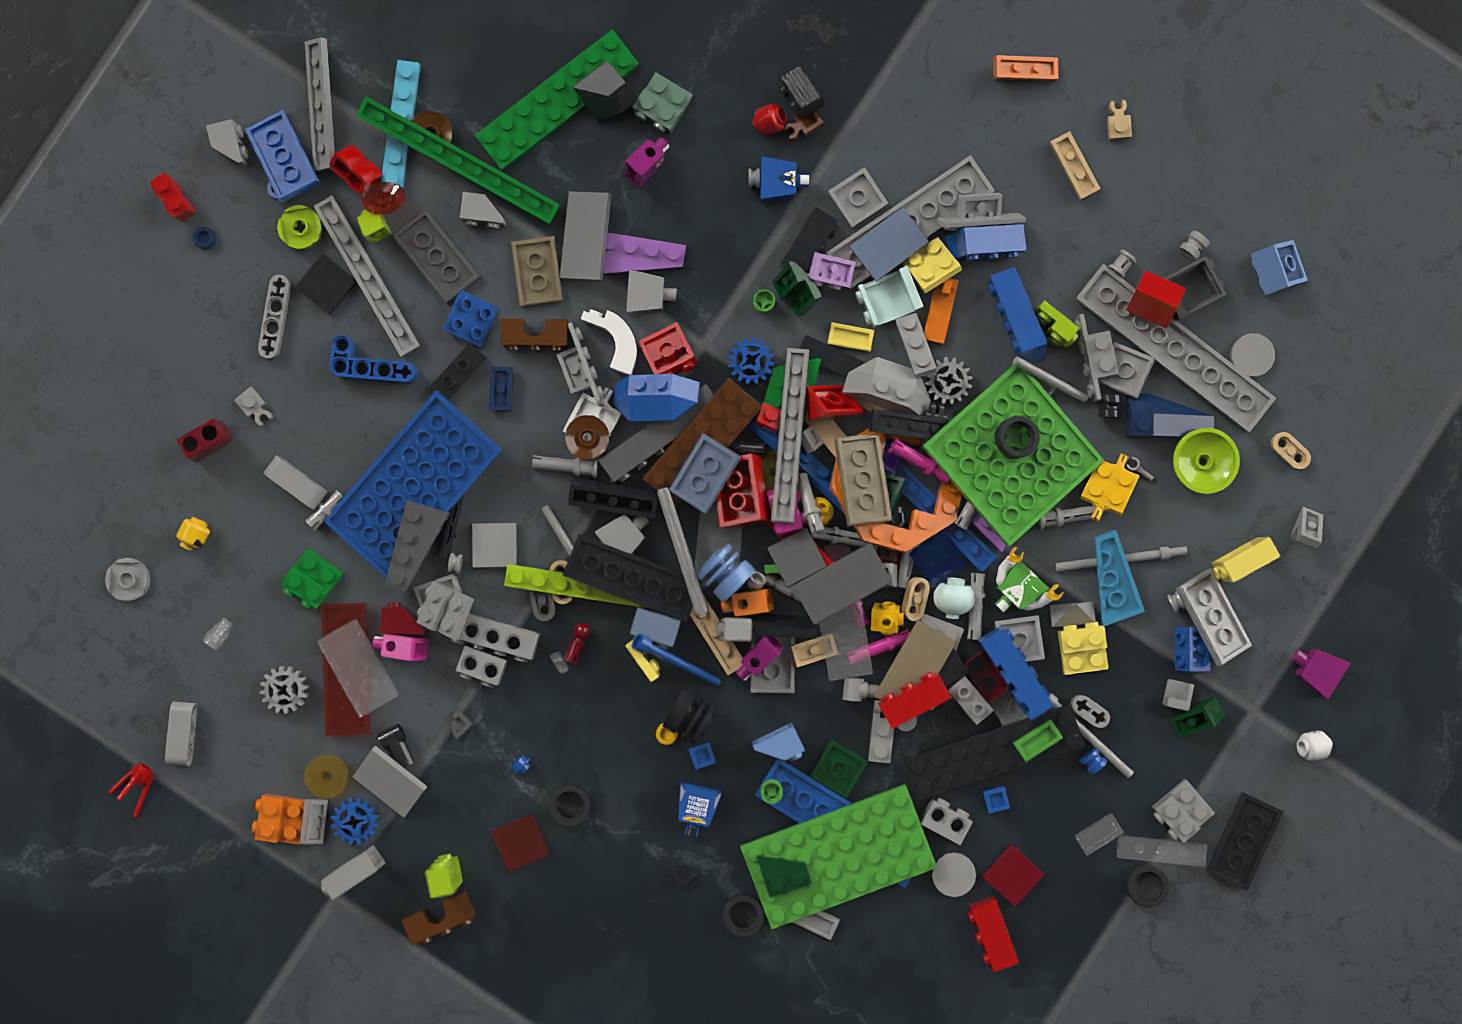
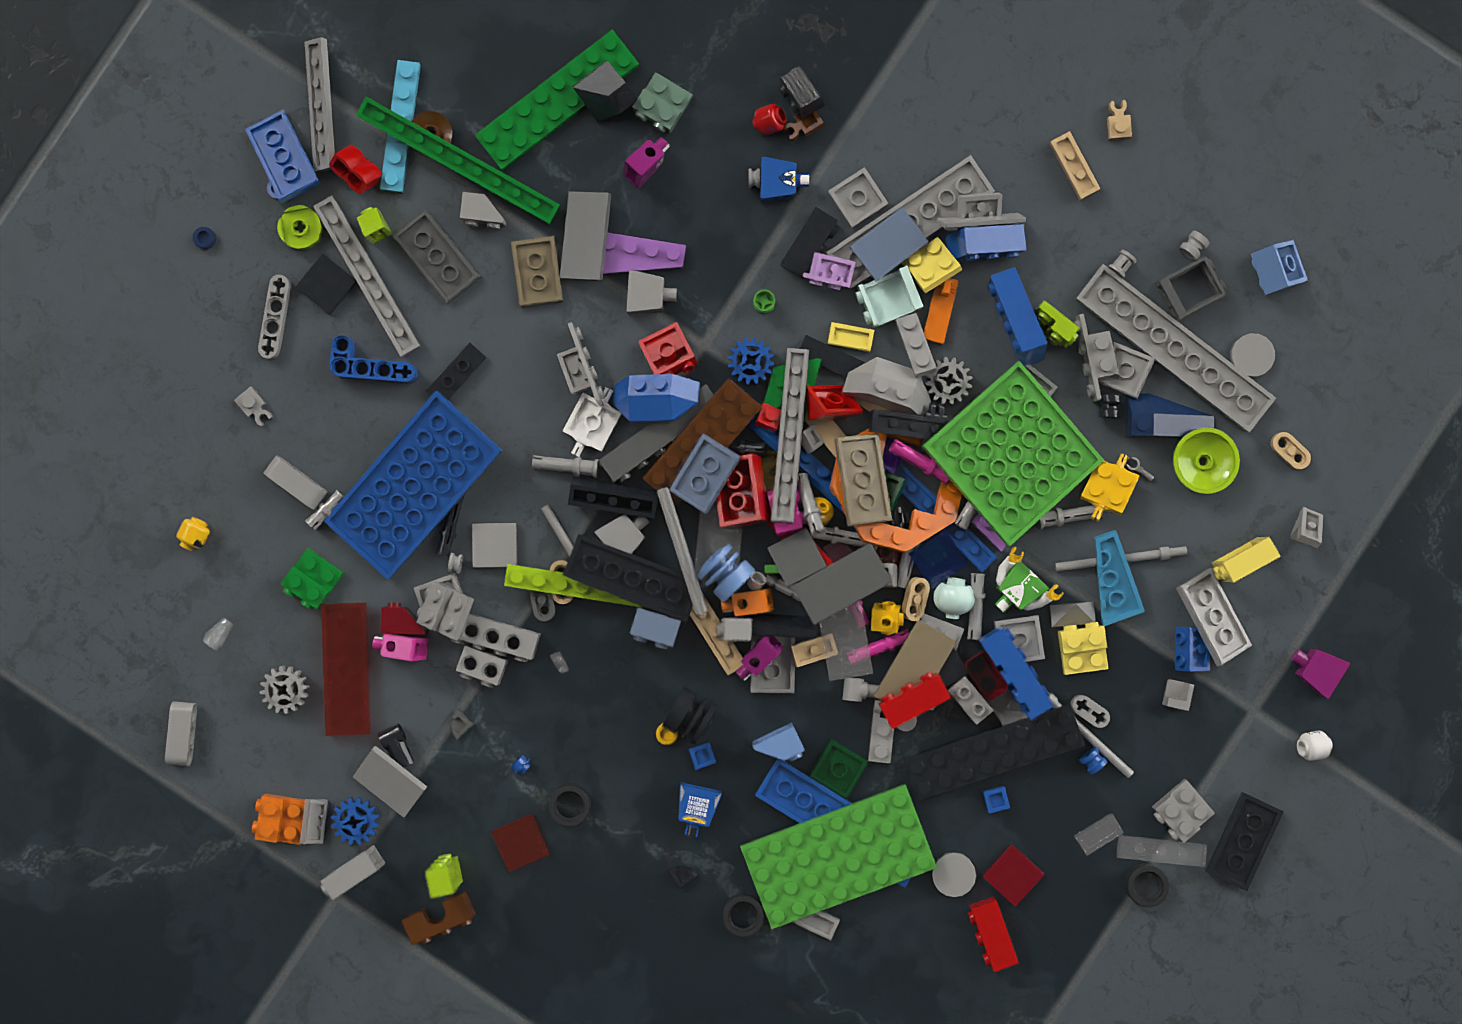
(127, 579): light grey tile -> none
(139, 774): red plant -> none
(172, 197): red brick -> none
(217, 443): dark red piece -> none
(226, 139): light grey slope -> none
(319, 784): clear yellow plate -> none
(358, 668): clear tile -> none
(383, 198): clear red dish -> none
(415, 537): dark grey wing -> none
(470, 318): blue hinge -> none
(501, 388): dark blue plate -> none
(515, 336): reddish brown arch -> none
(582, 632): dark red pin -> none
(598, 432): reddish brown dish -> none
(626, 349): white arch -> none
(643, 645): blue piece -> none
(650, 667): light yellow plate -> none
(772, 794): bright green wheel -> none
(783, 874): dark green wing -> none
(798, 287): dark green slope -> none
(943, 825): light grey brick -> none
(1025, 68): orange hinge -> none
(1032, 430): black tyre -> none
(1038, 740): bright green tile -> none
(1050, 379): light grey bar -> none
(1156, 299): red slope -> none
(1176, 601): light grey bush -> none
(1198, 718): dark green slope -> none

